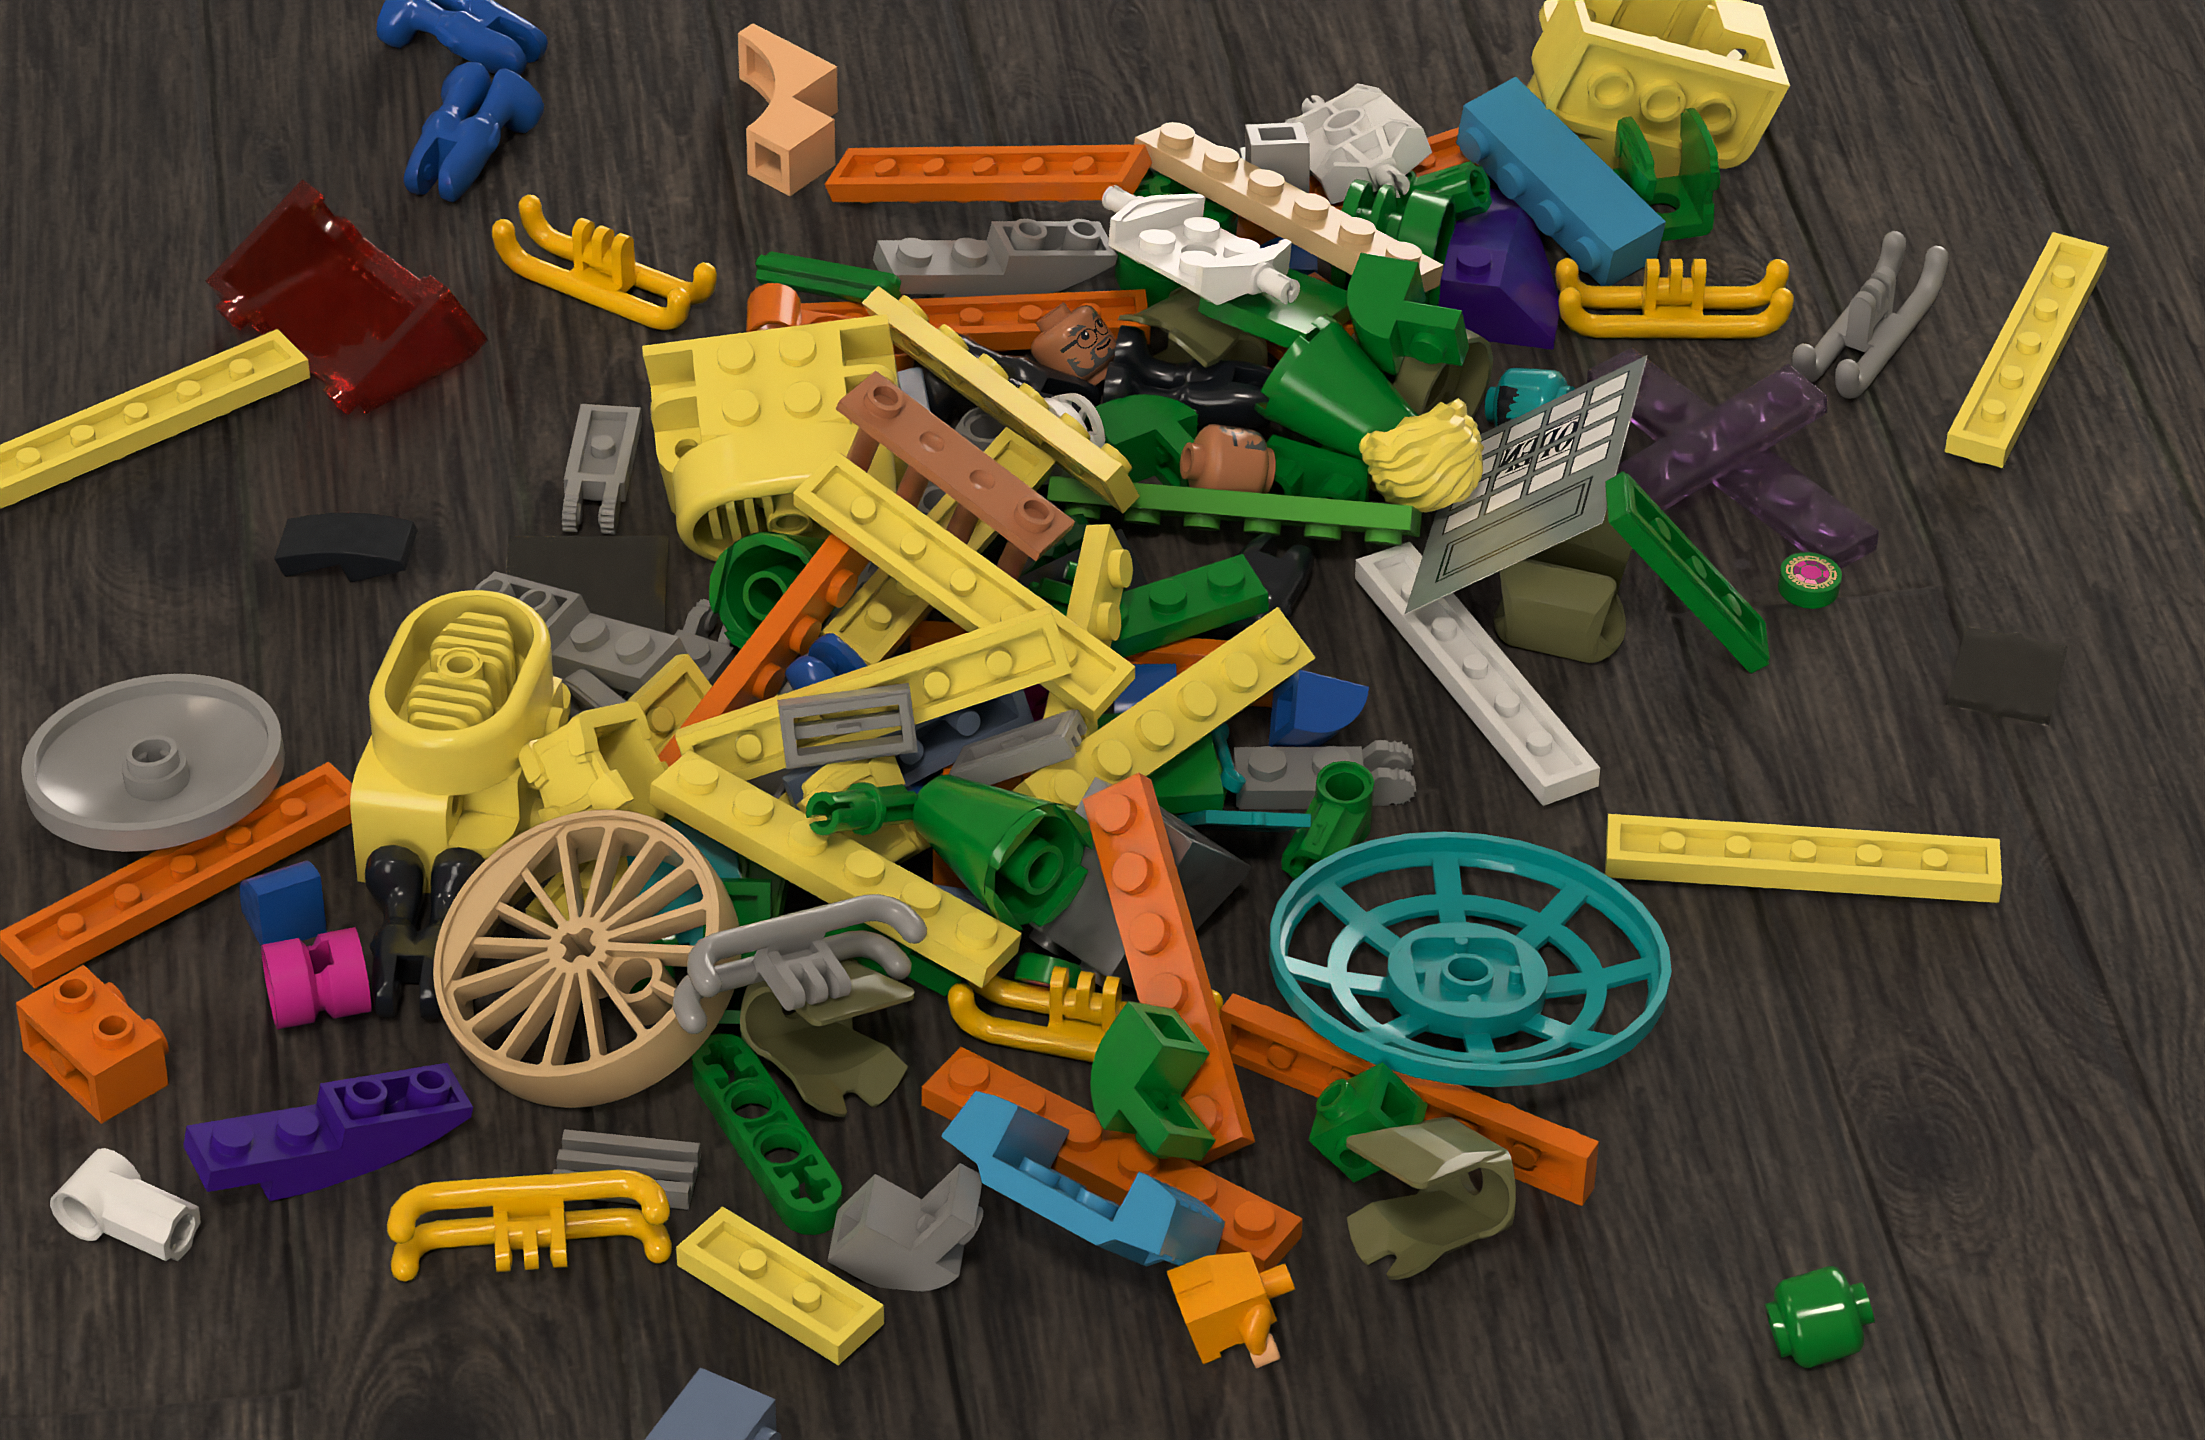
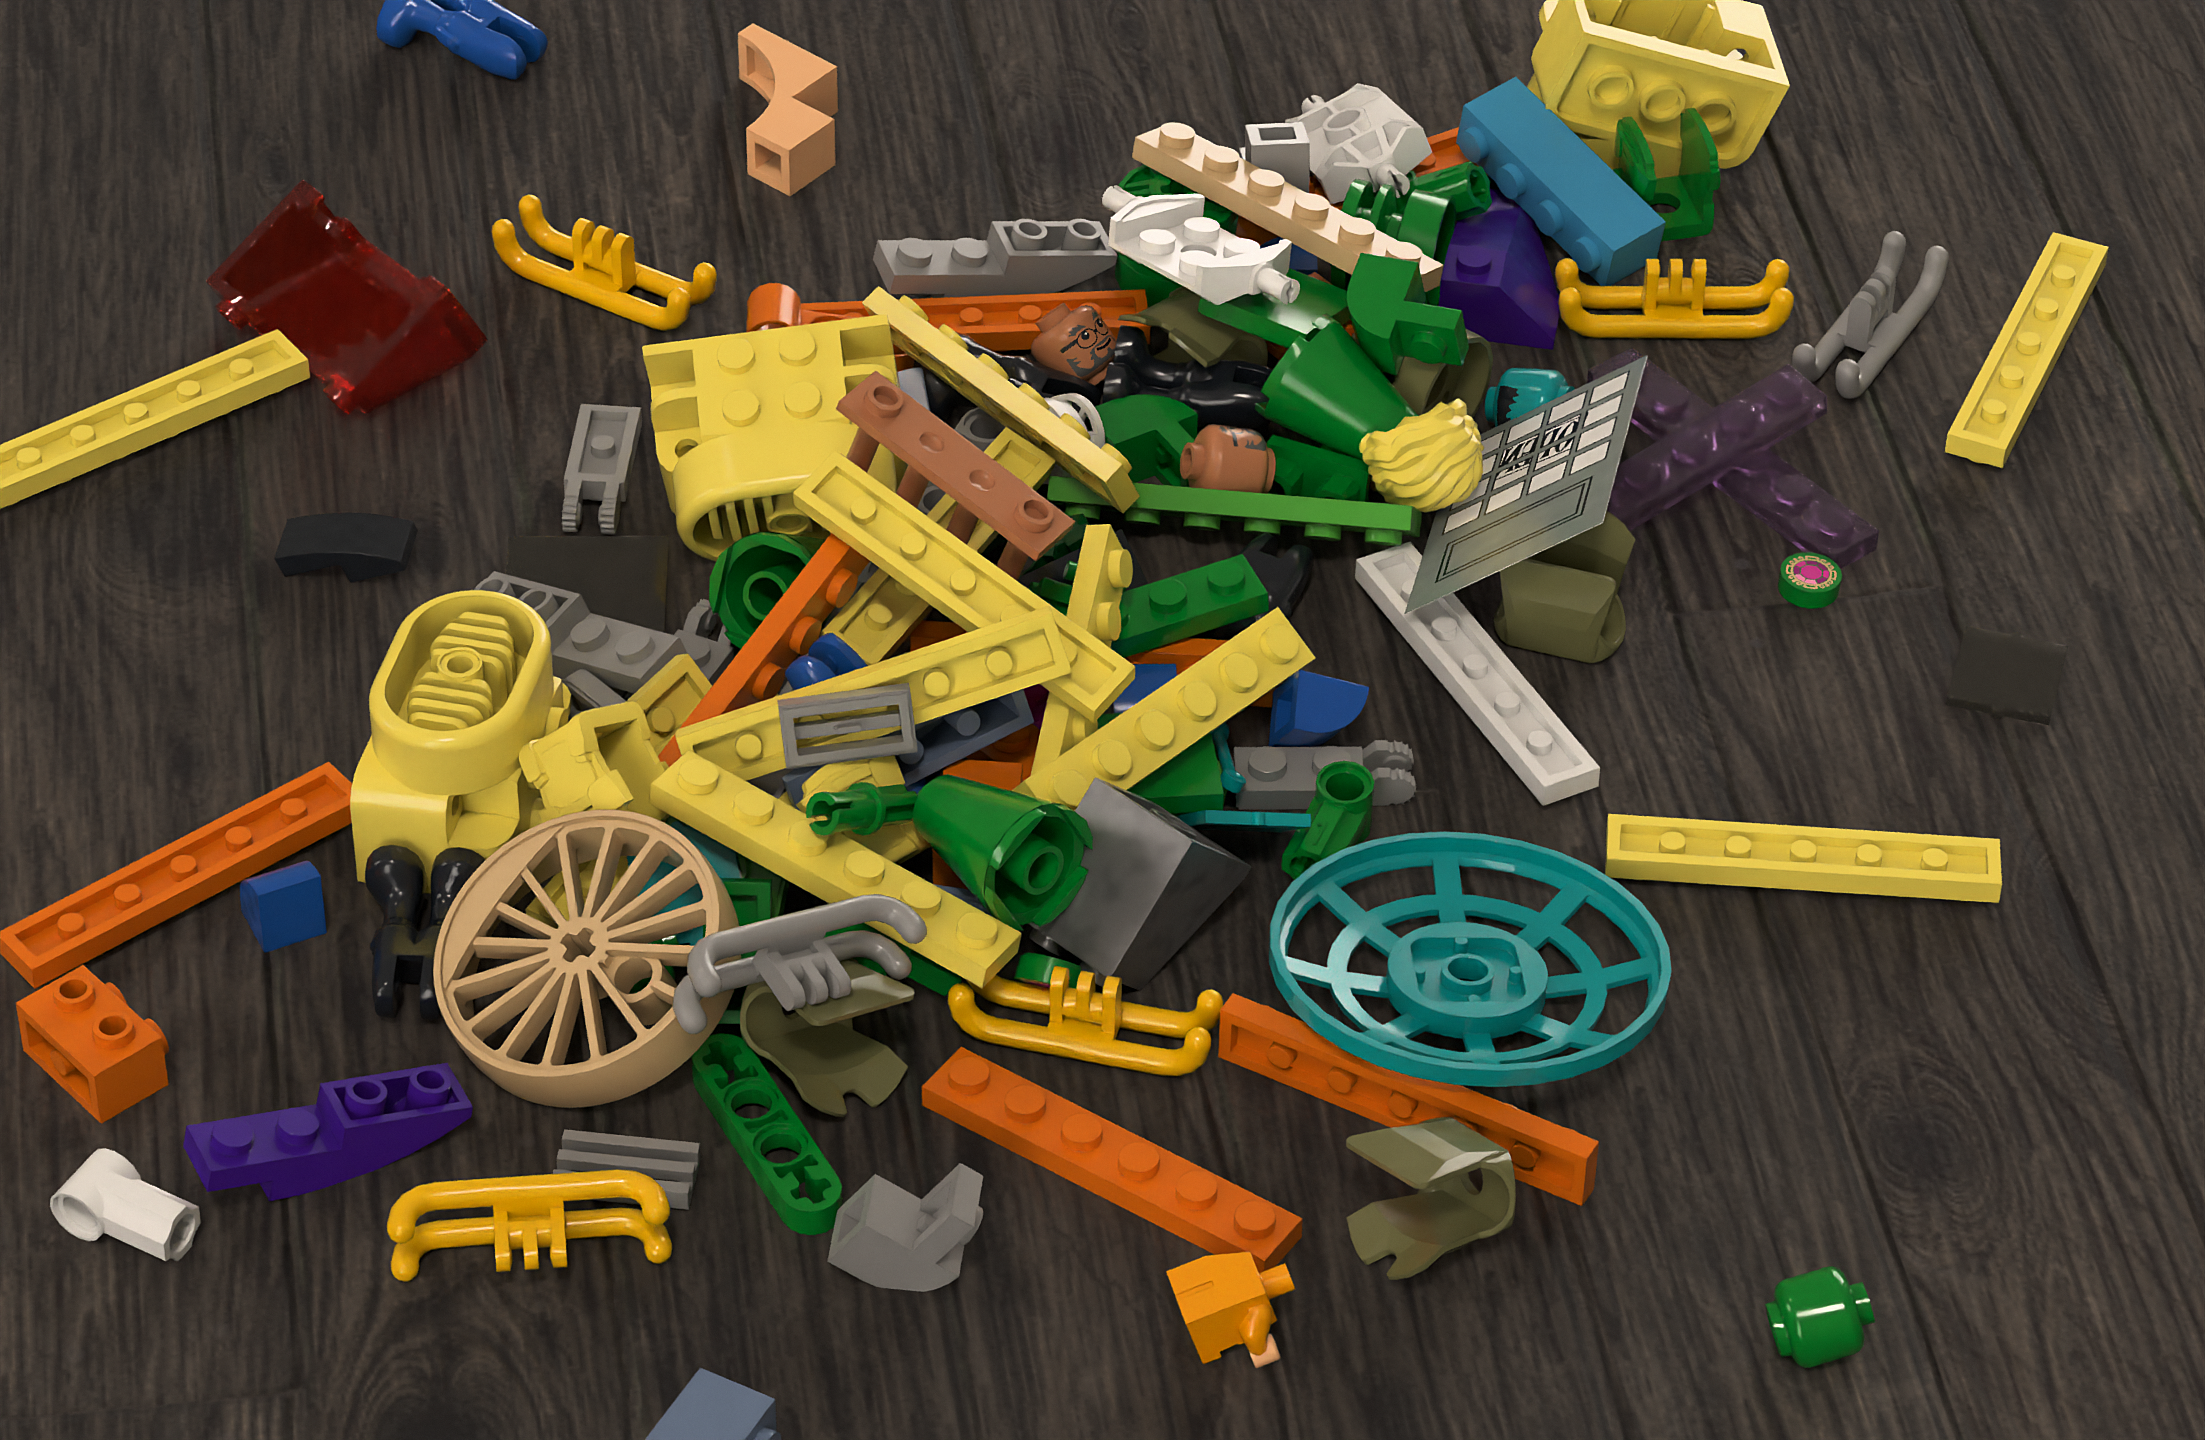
(153, 762): light grey dish -> none
(316, 978): dark pink wheel -> none
(468, 128): blue piece -> none
(780, 1285): light yellow plate -> none
(824, 277): green axle -> none
(986, 173): orange plate -> none
(1015, 1159): dark azure plate -> none
(1021, 749): light grey tile -> none
(1141, 1077): green brick -> none
(1164, 946): orange plate -> none
(1358, 1106): green brick -> none
(1687, 572): green tile -> none

